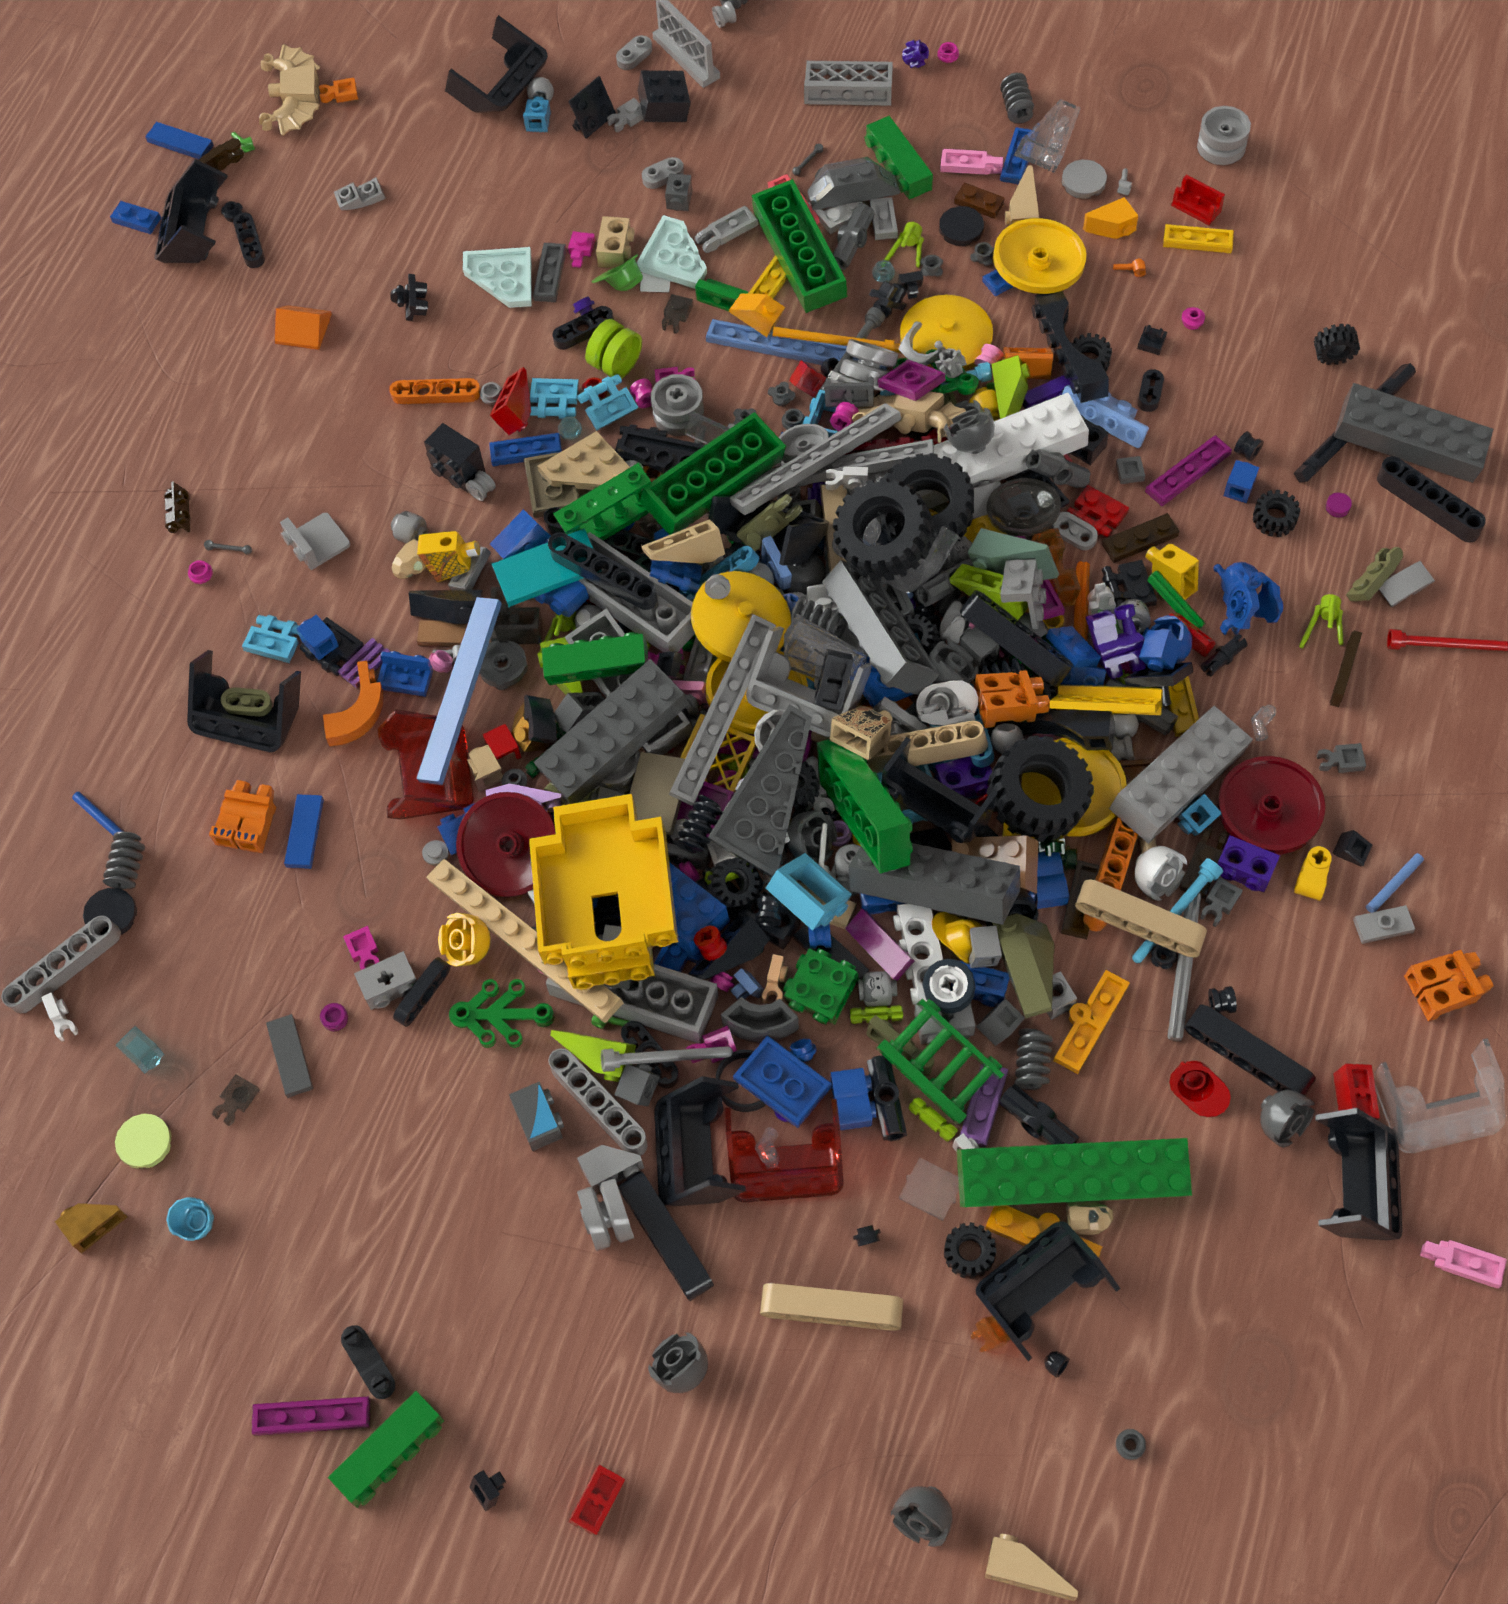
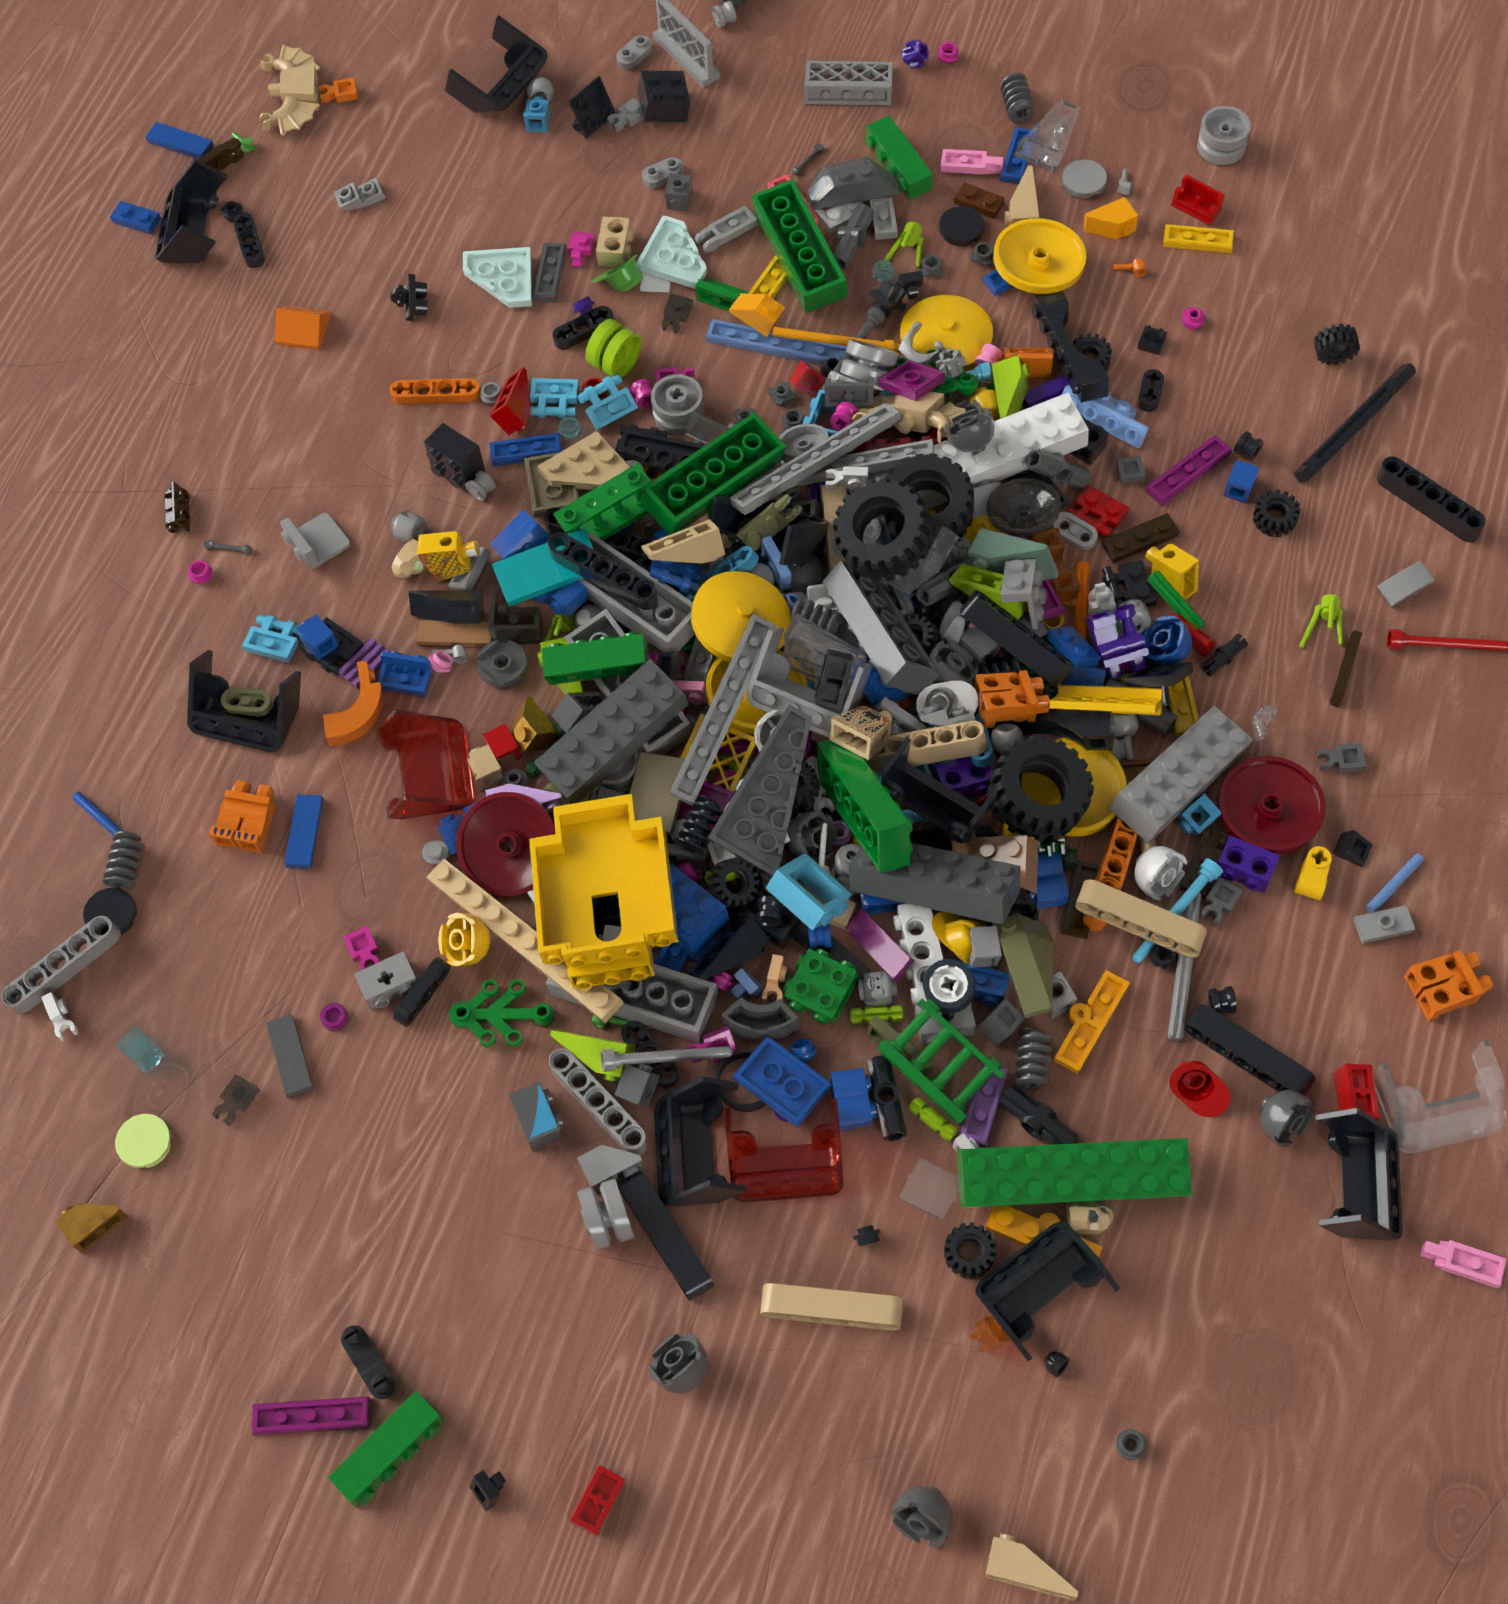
(190, 1218): medium azure hair -> none
(459, 691): tile -> none
(541, 719): black slope -> none
(692, 708): dark grey plate -> none
(710, 942): red wheel -> none
(717, 587): light grey plate -> none
(766, 1149): clear arm -> none
(1160, 650): blue brick -> none
(1242, 599): blue helmet -> none
(1338, 504): magenta tile -> none
(1375, 574): olive hinge -> none
(1413, 432): dark grey brick -> none

